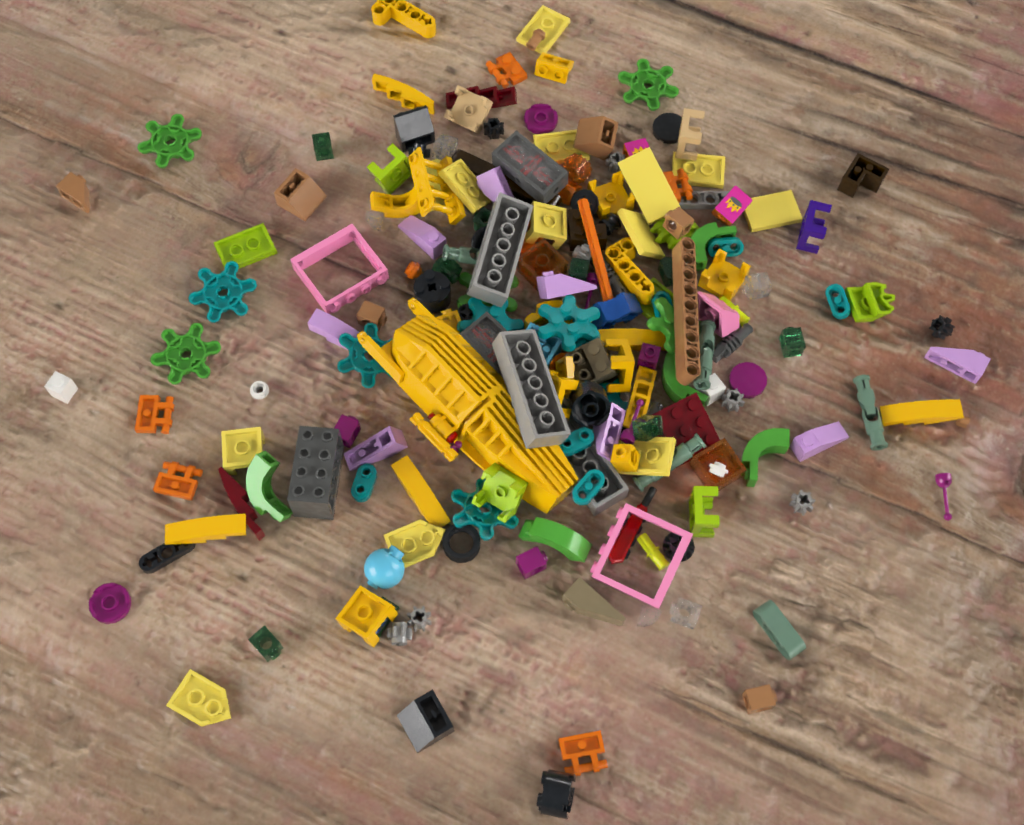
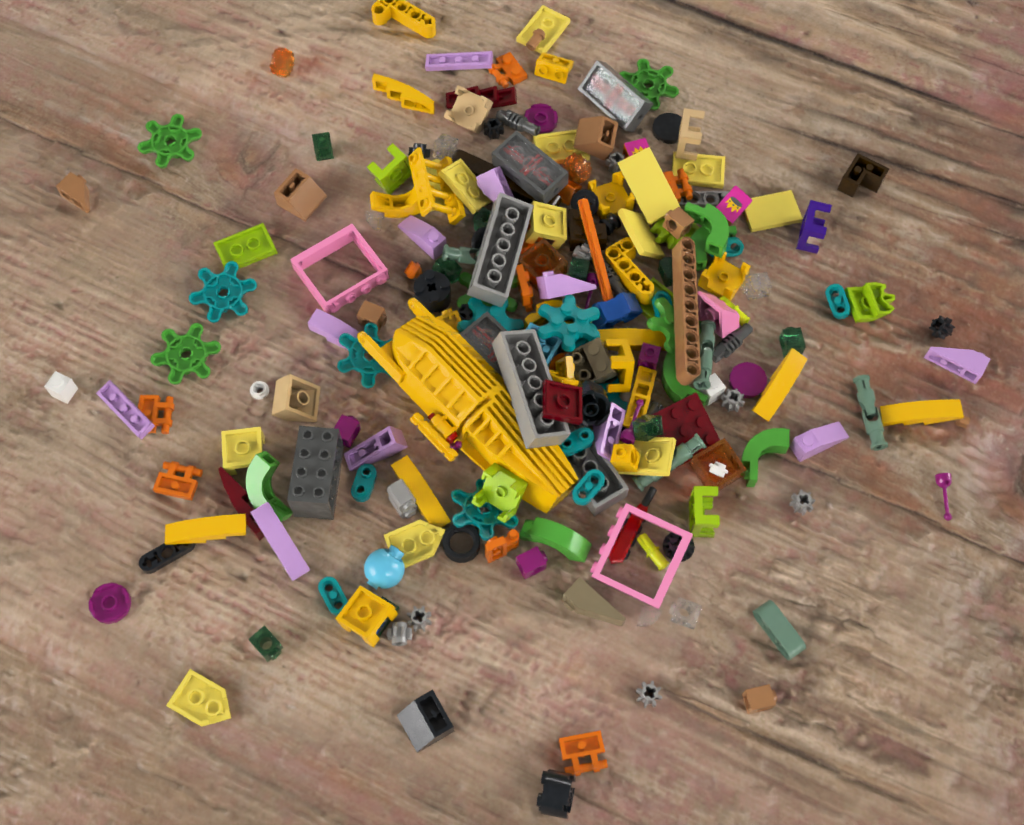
(125, 409): none -> lavender tile
(280, 541): none -> lavender tile
(282, 62): none -> clear orange gear
(296, 399): none -> tan slope
(334, 596): none -> teal plate
(402, 499): none -> light grey brick
(413, 127): slope -> none
(459, 61): none -> lavender tile
(498, 547): none -> orange plate
(517, 122): none -> dark grey hinge
(524, 288): none -> orange plate
(562, 402): none -> dark red tile
(615, 96): none -> brick
(647, 699): none -> light grey gear
(715, 223): none -> bright green arch
(780, 384): none -> yellow slope

